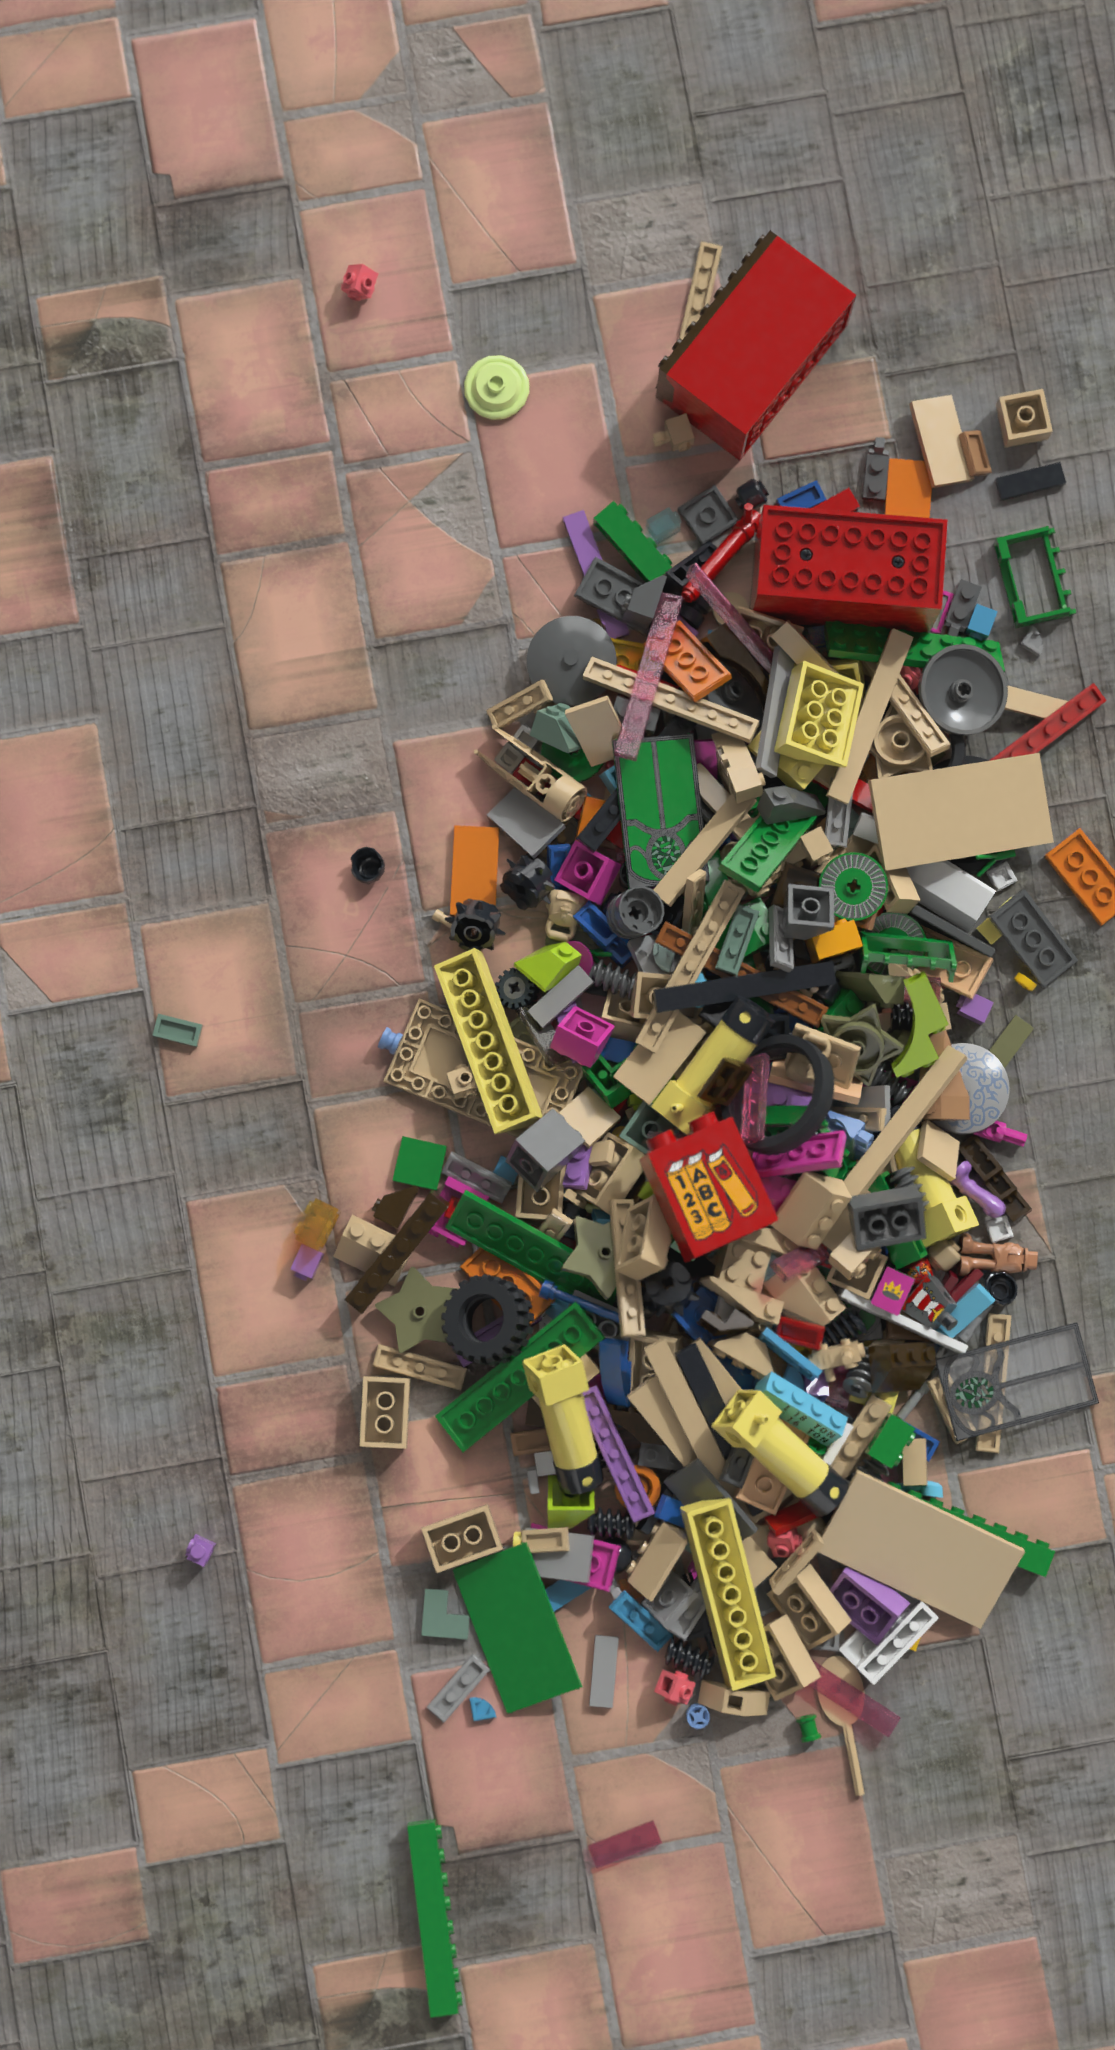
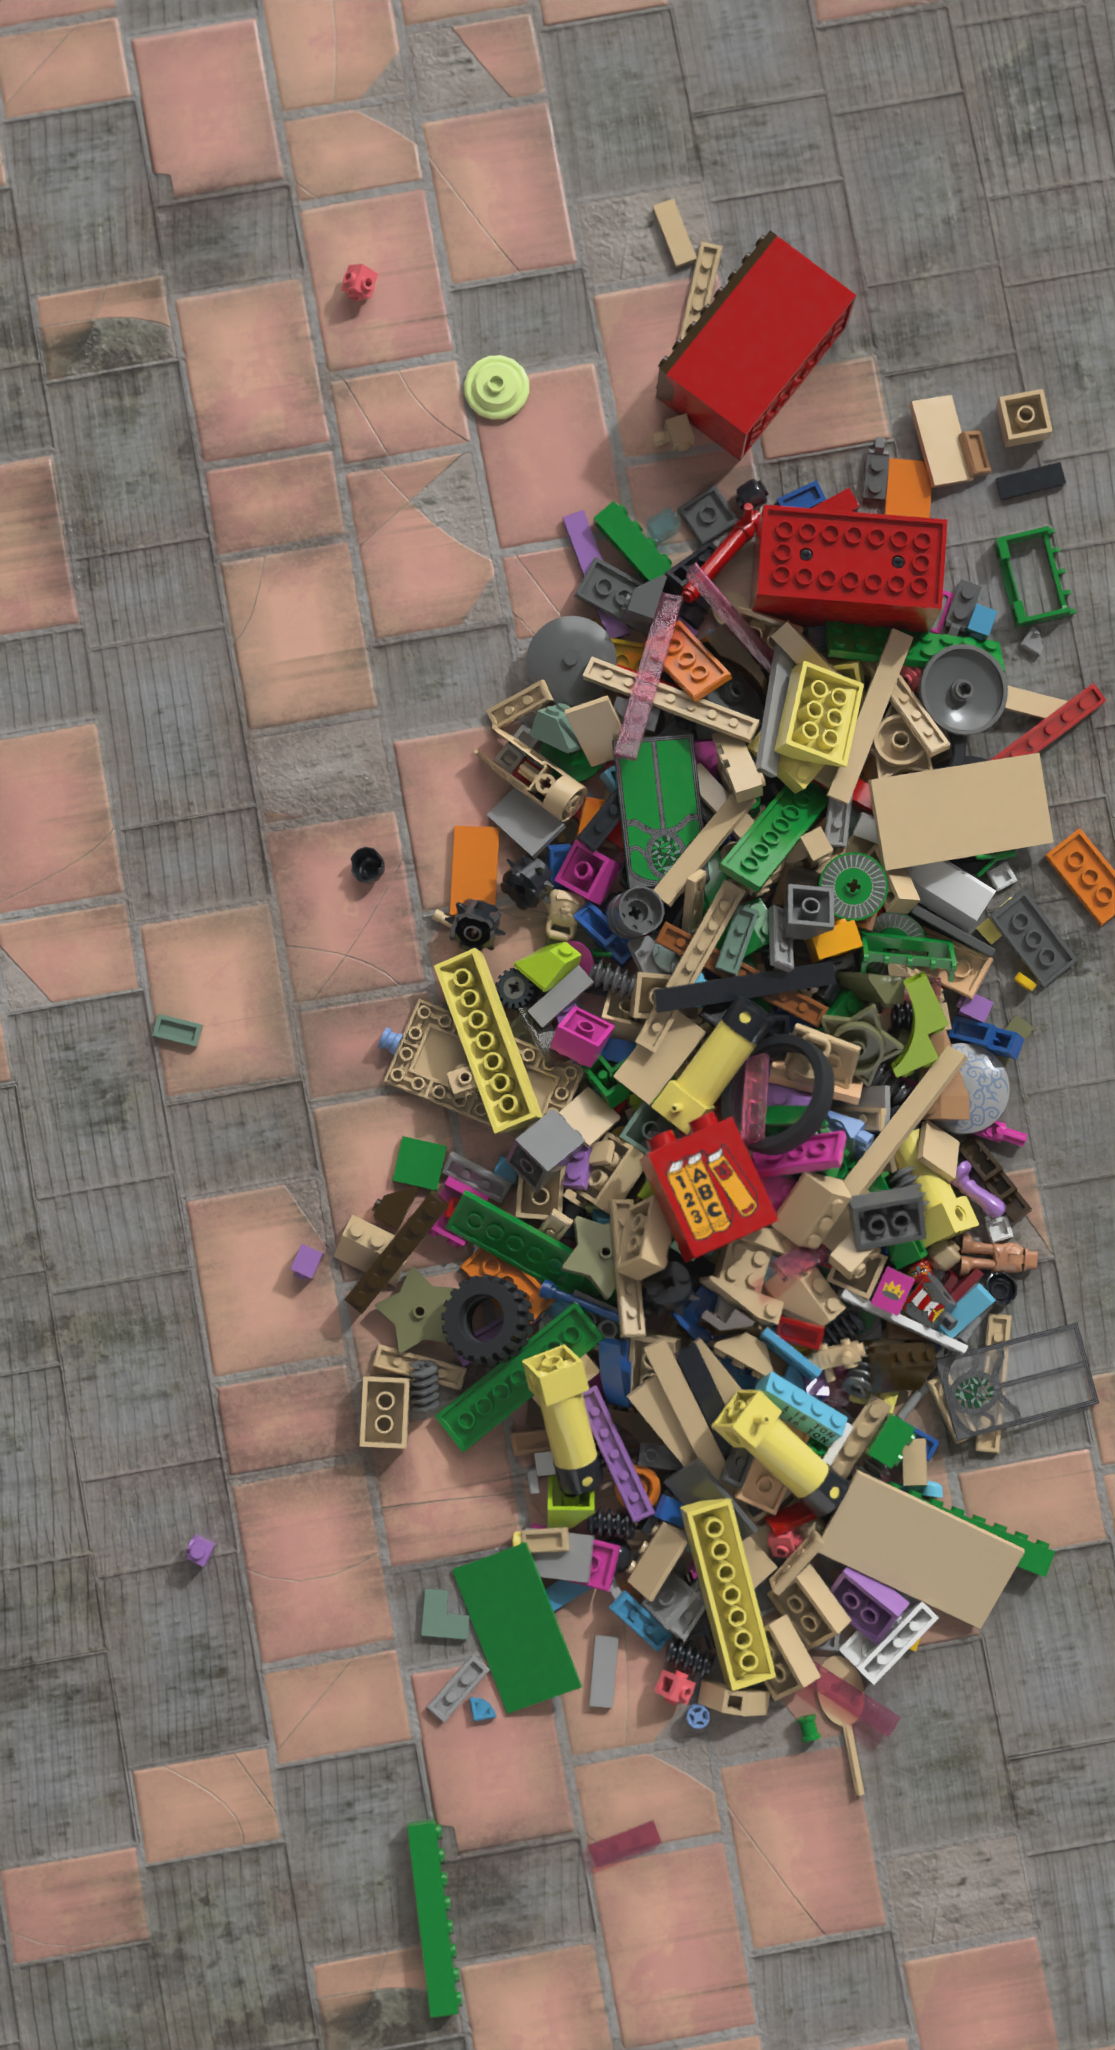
(317, 1224): clear yellow slope -> none
(424, 1385): none -> dark grey piece
(462, 1538): tan brick -> none
(674, 233): none -> tan tile
(725, 1081): dark brown slope -> none
(788, 804): dark grey slope -> none
(987, 1036): none -> blue slope

